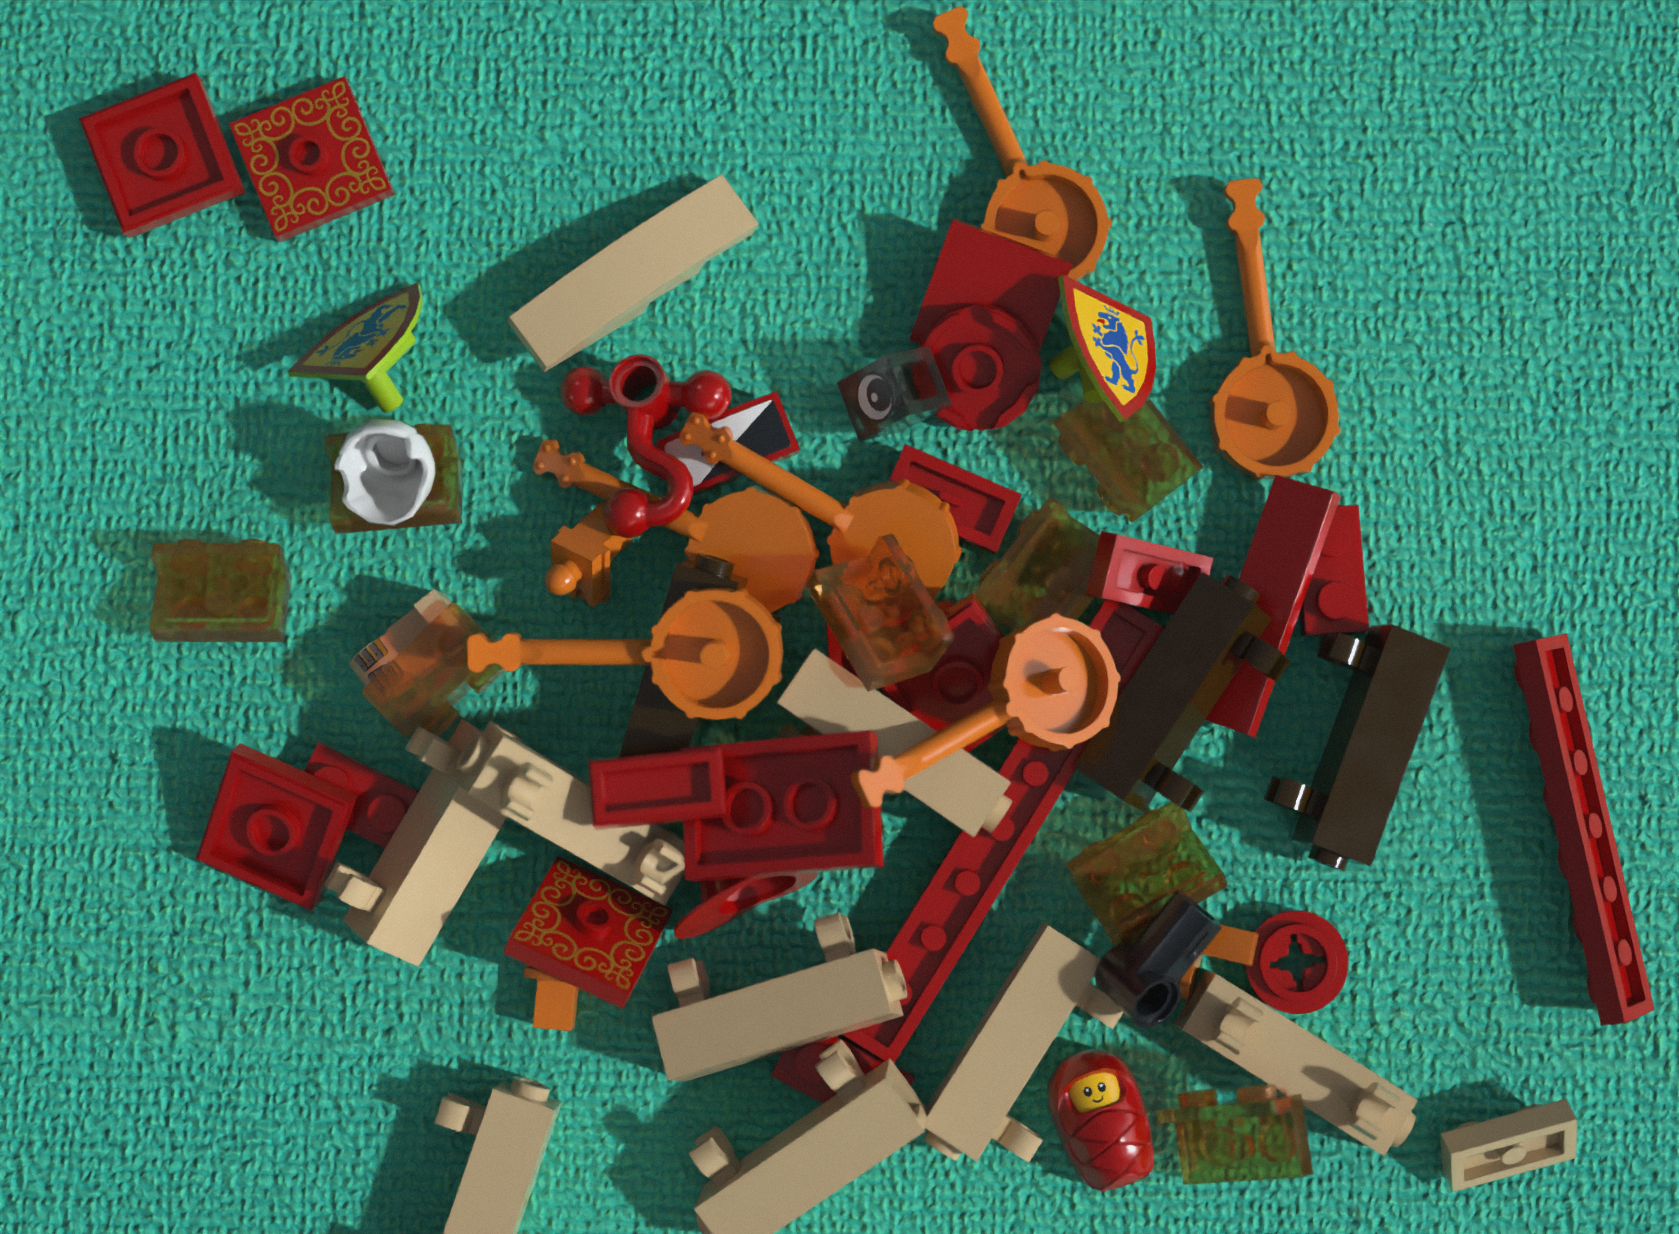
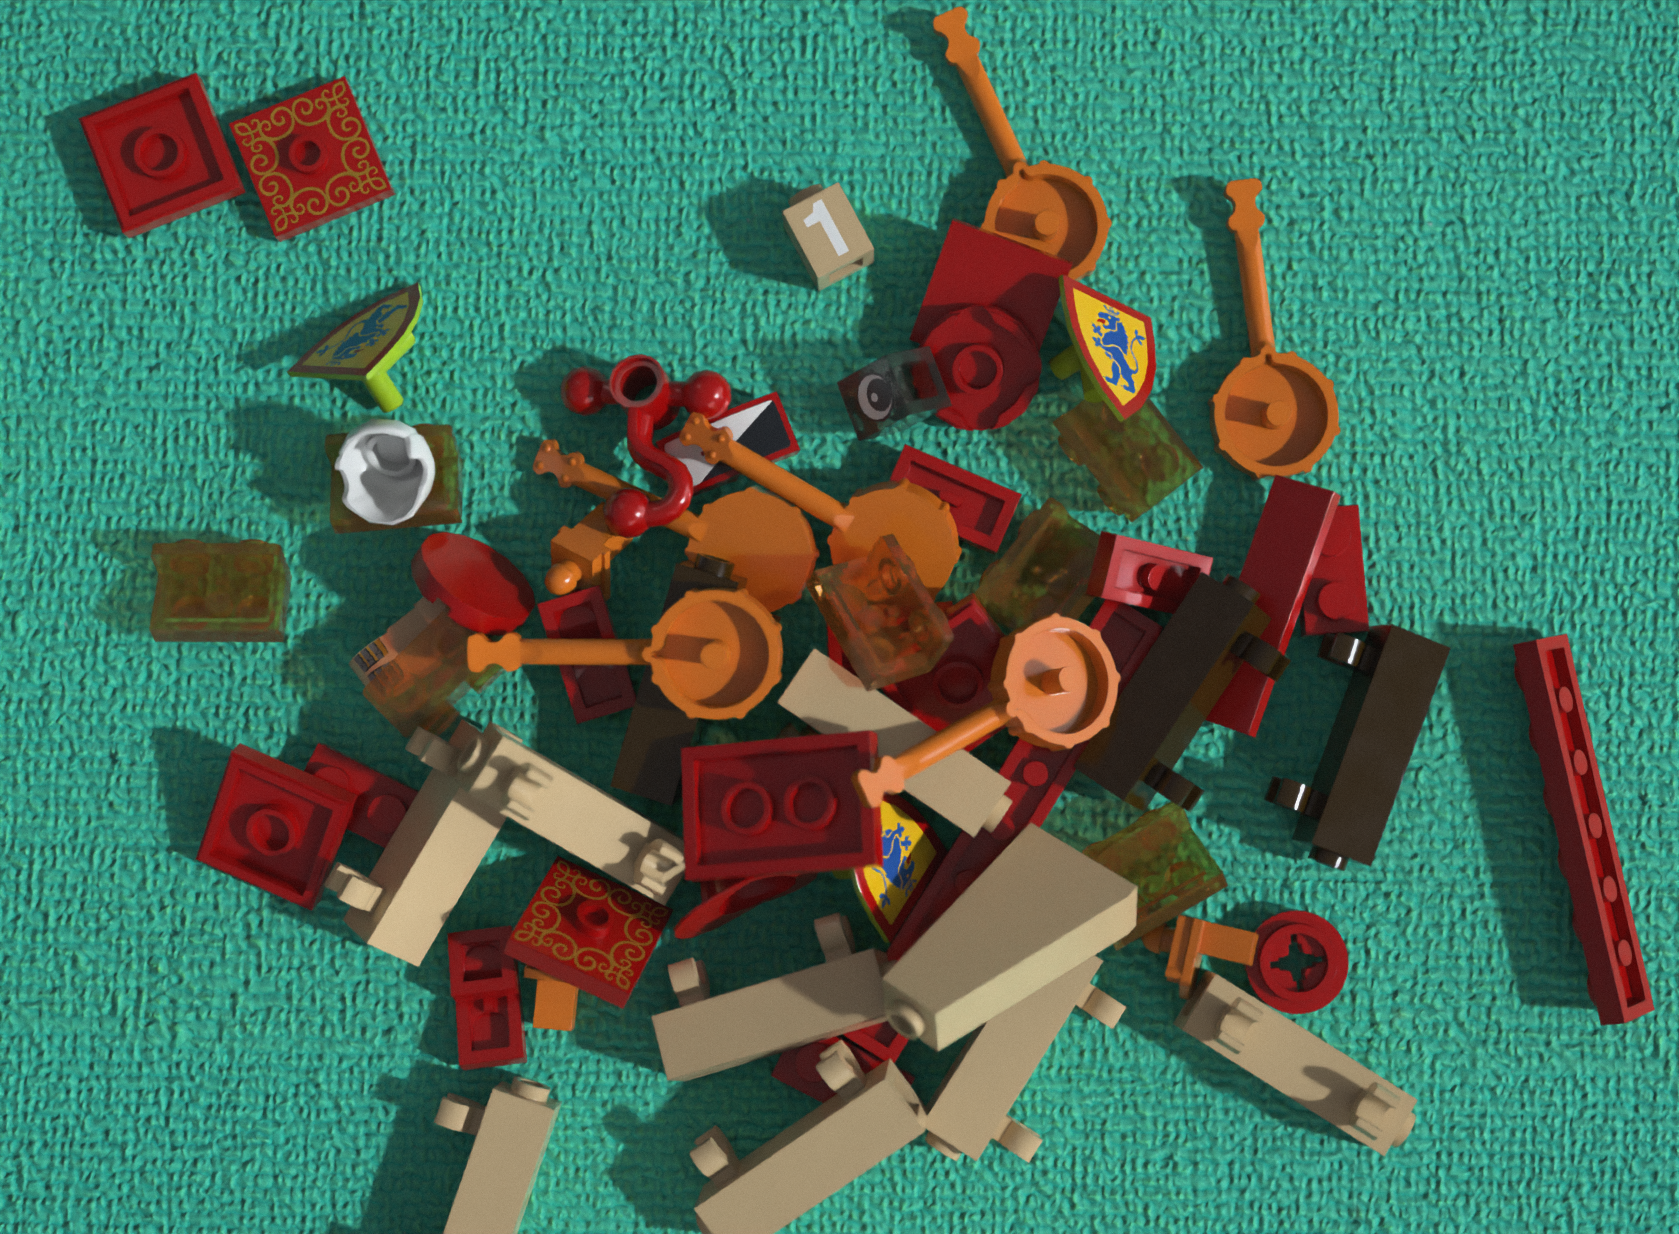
(474, 581): none -> red tile
(486, 999): none -> red slope
(590, 688): none -> red slope
(632, 273): tan slope -> none
(658, 788): red tile -> none
(827, 234): none -> tan brick
(909, 859): none -> shield
(1006, 937): none -> tan slope
(1101, 1119): red piece -> none
(1146, 973): black piece -> none
(1240, 1137): bracket -> none
(1509, 1144): tan plate -> none

